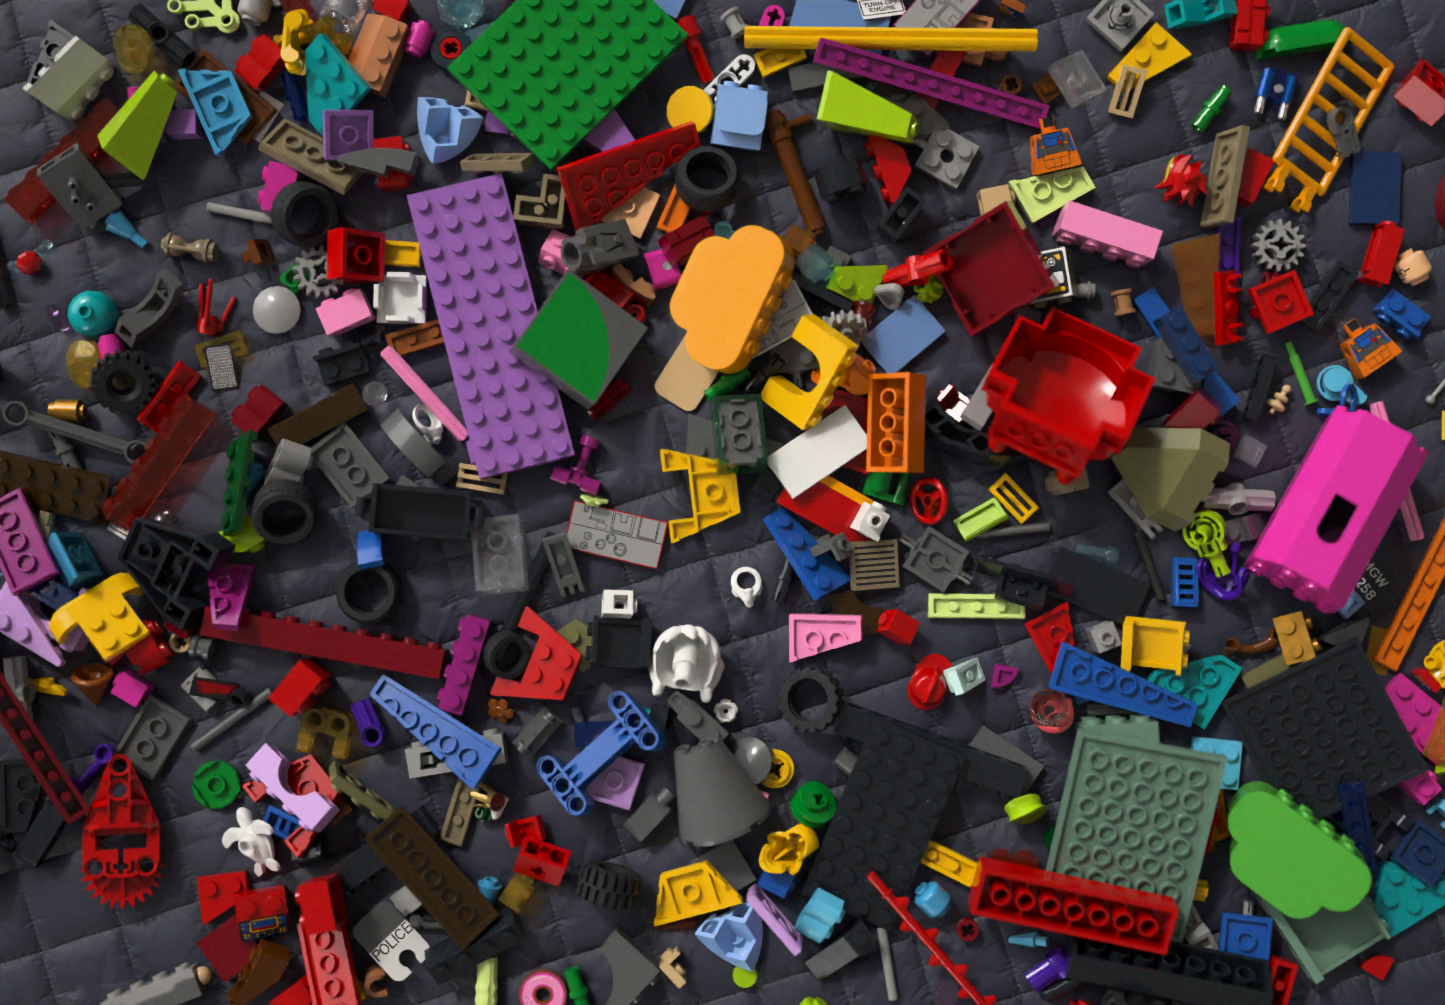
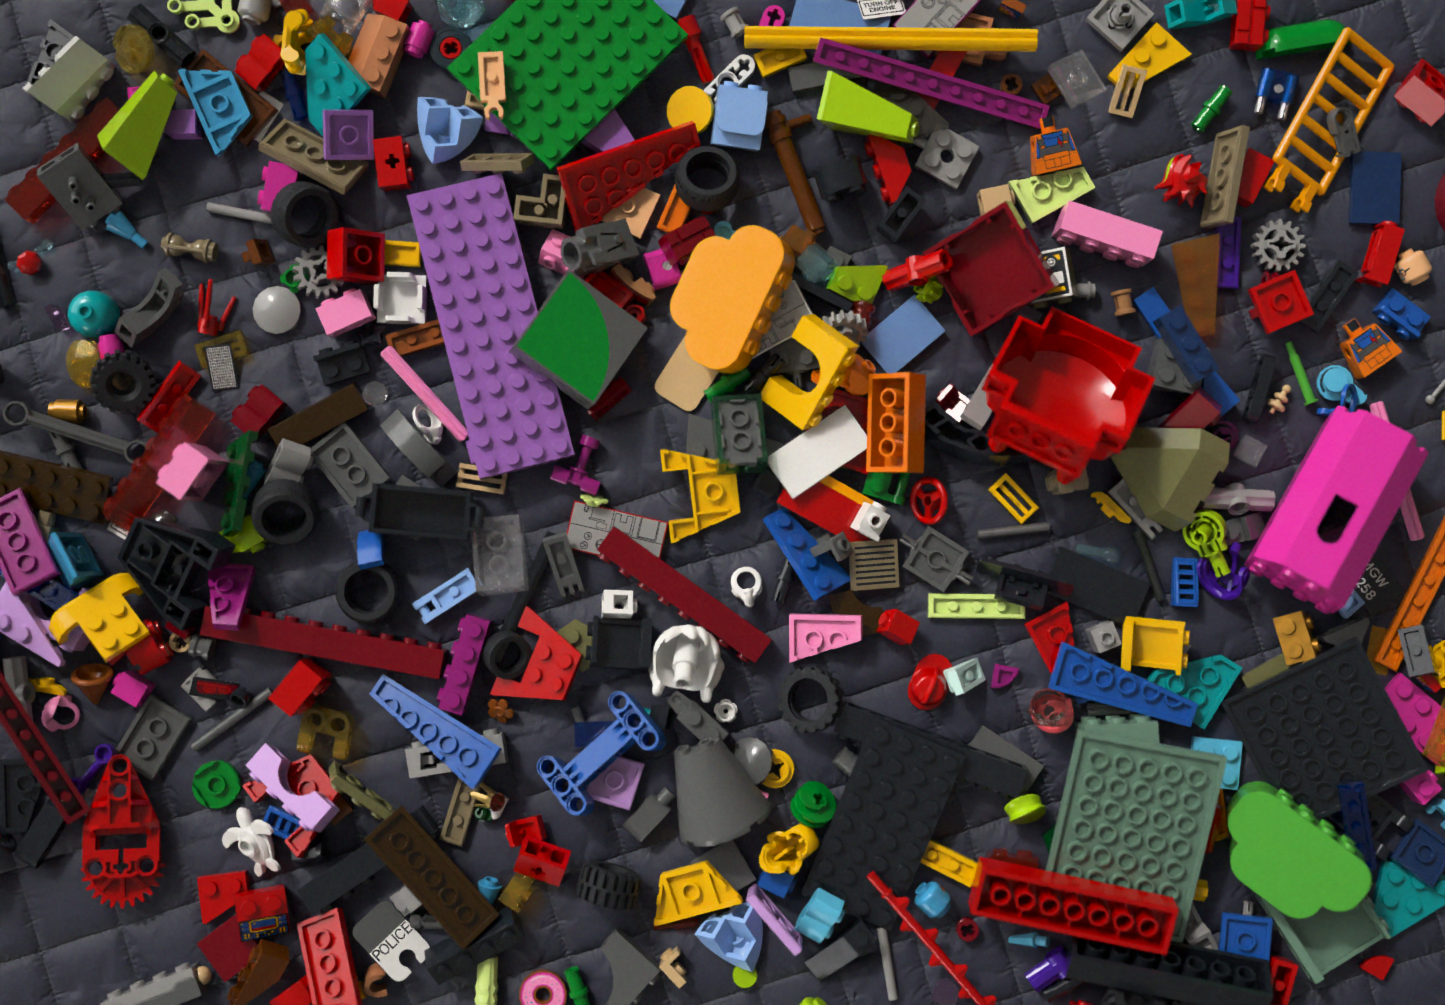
(49, 710): none -> bright pink piece
(191, 472): none -> bright pink brick
(321, 904): red brick -> none
(368, 719): dark purple piece -> none
(381, 161): dark grey slope -> none
(446, 595): none -> light blue plate
(492, 81): none -> light nougat plate
(537, 732): dark grey hinge -> none
(684, 594): none -> dark red brick
(890, 295): light grey tile -> none
(980, 519): lime tile -> none
(1110, 508): none -> yellow piece
(1226, 307): red plate -> none
(1234, 647): reddish brown piece -> none
(1418, 651): none -> panel

